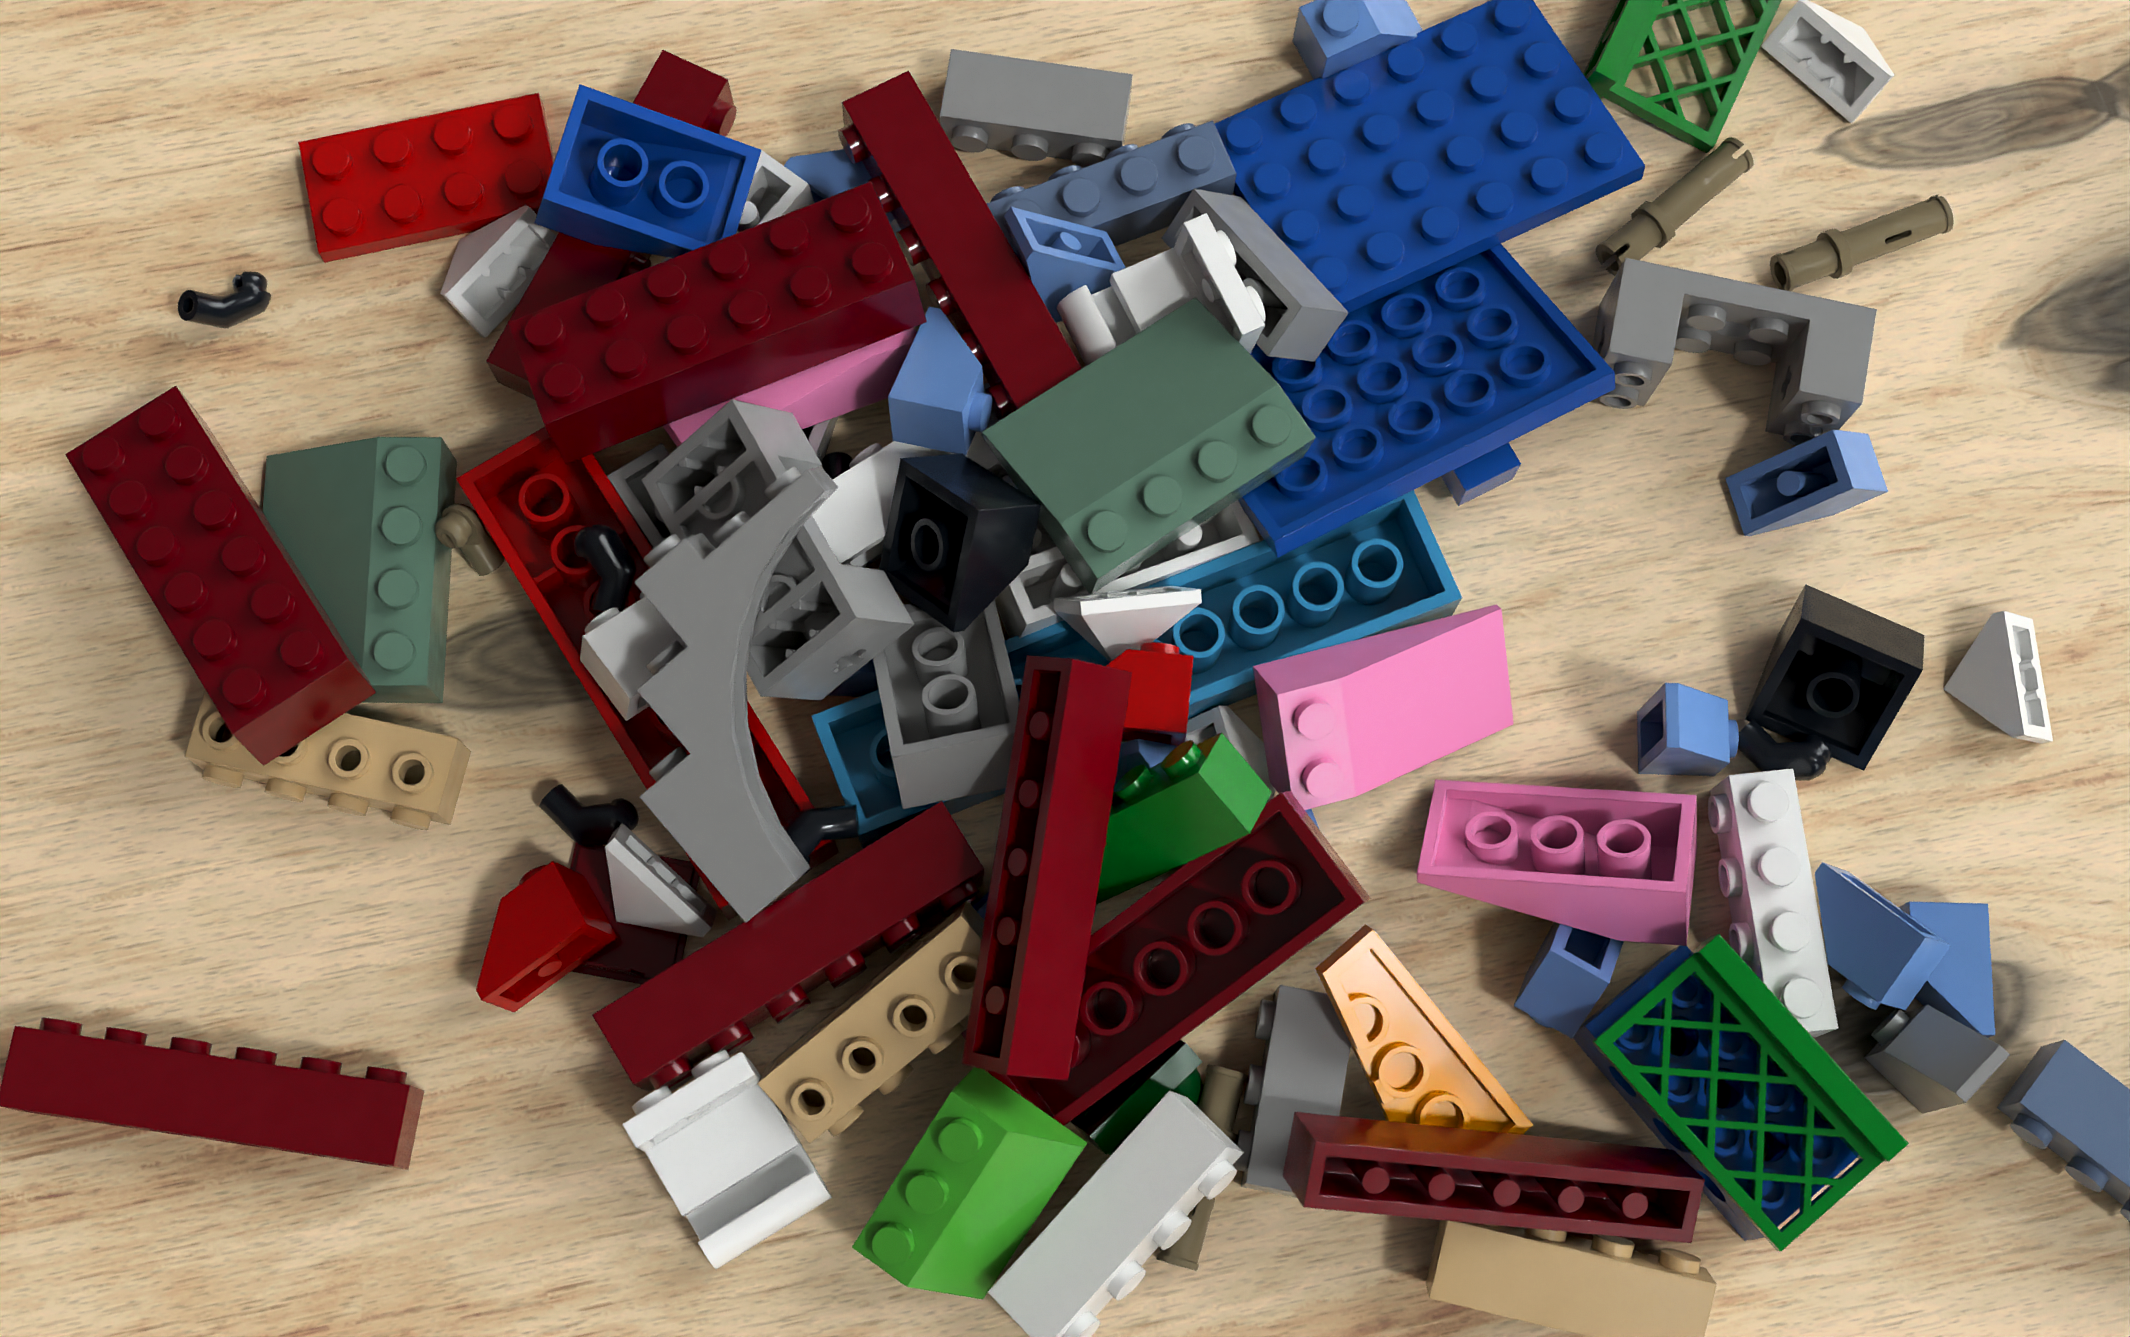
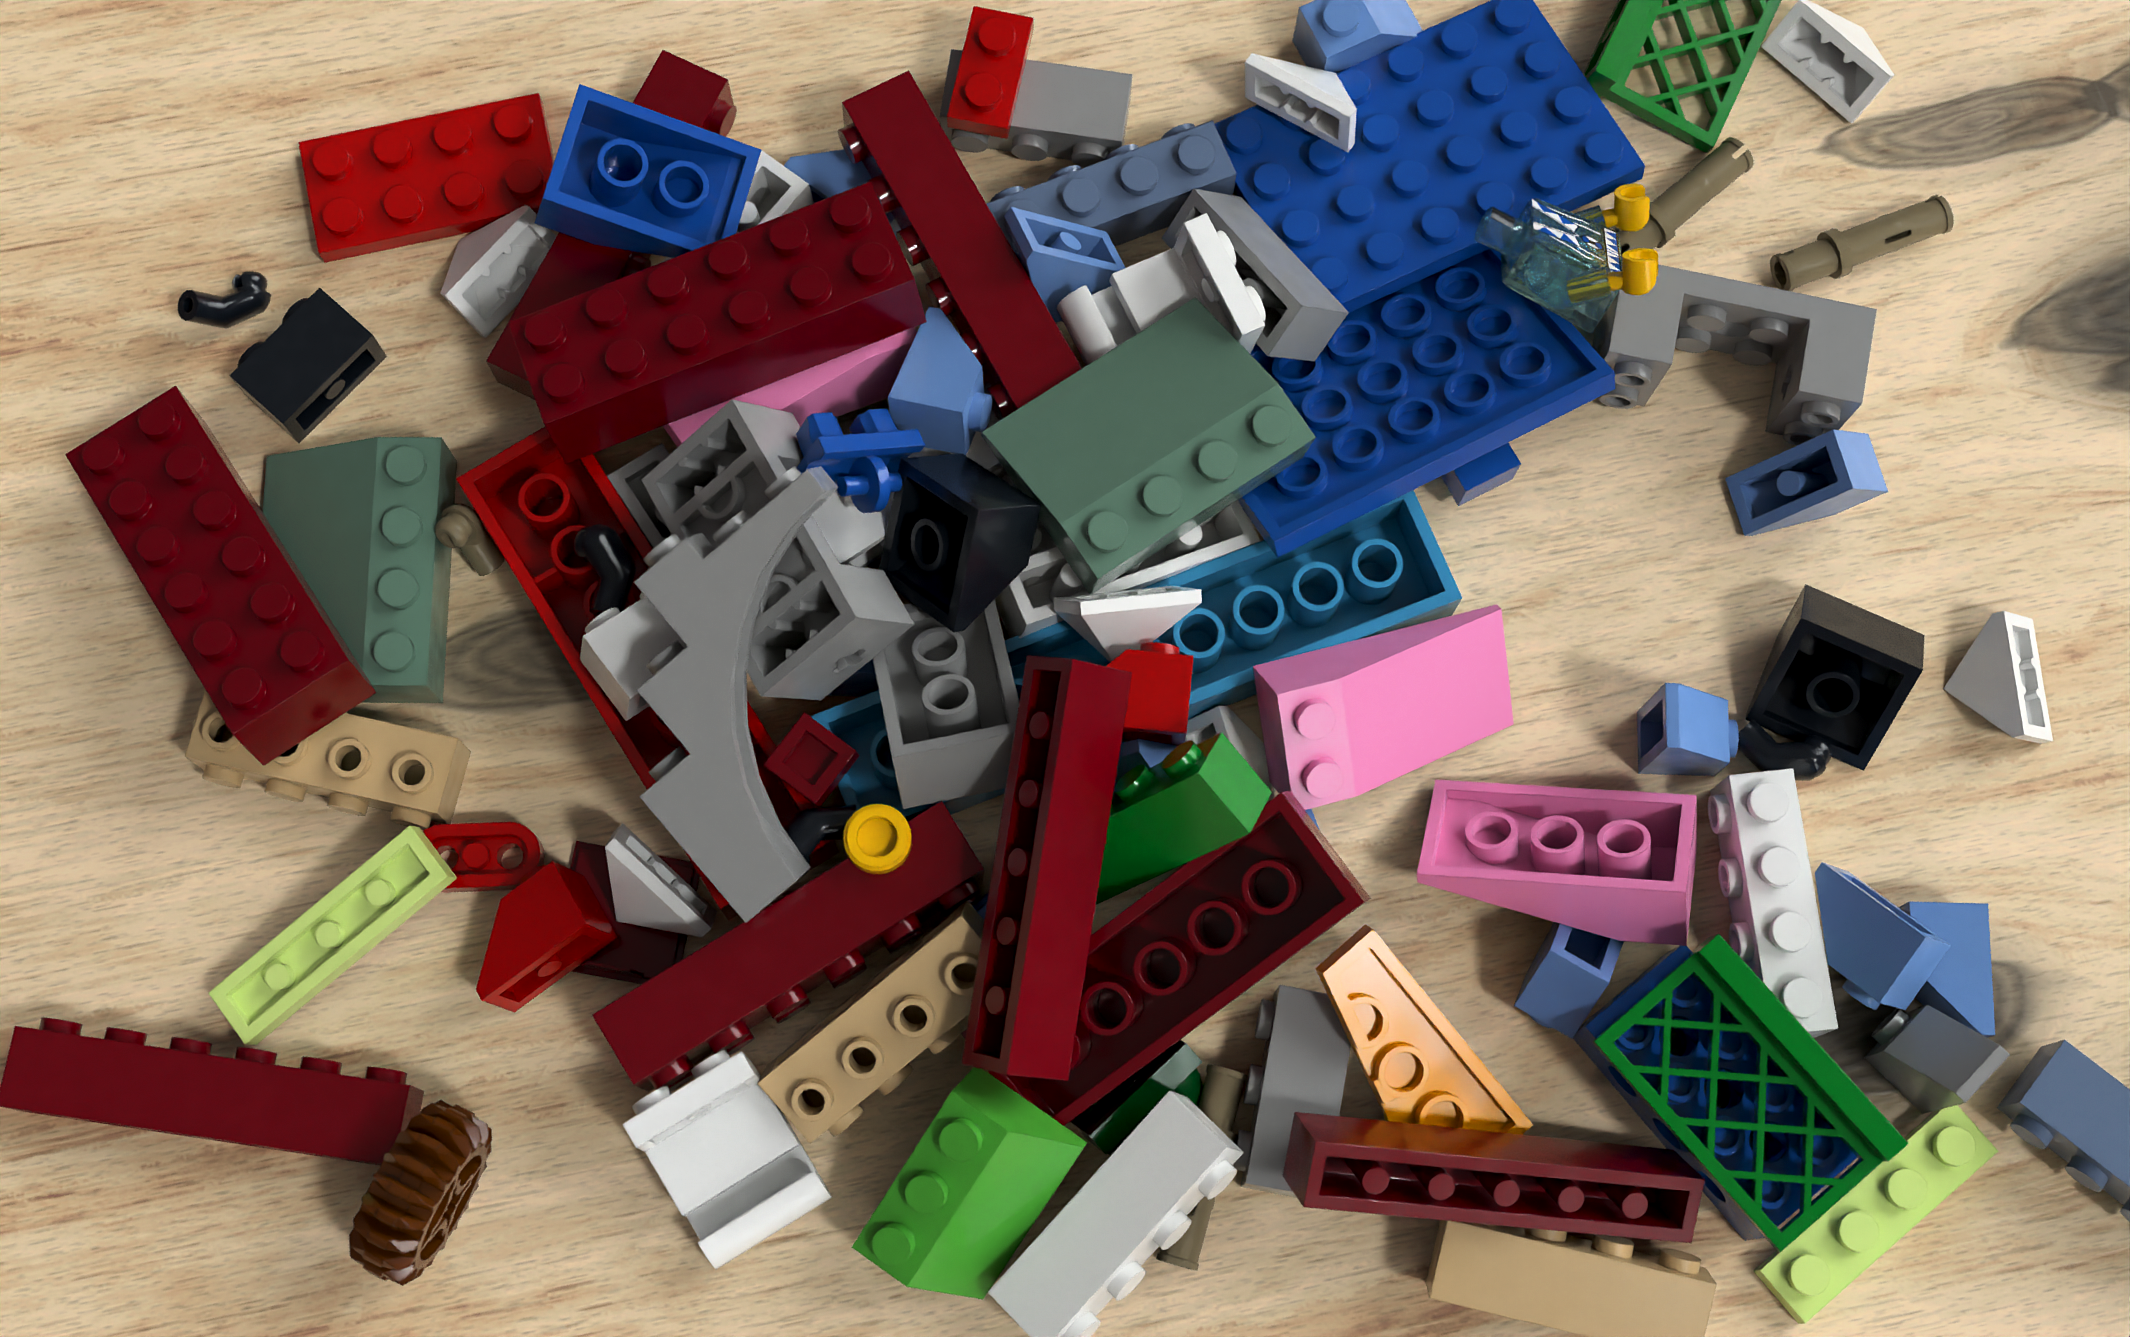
(308, 364): none -> black brick
(332, 935): none -> yellowish green plate
(420, 1192): none -> reddish brown gear
(481, 853): none -> red plate
(588, 824): black arm -> none
(811, 760): none -> dark red plate
(859, 462): none -> blue hips
(877, 839): none -> yellow tile
(990, 72): none -> red plate
(1304, 97): none -> white slope
(1571, 258): none -> clear light blue torso
(1876, 1213): none -> yellowish green plate

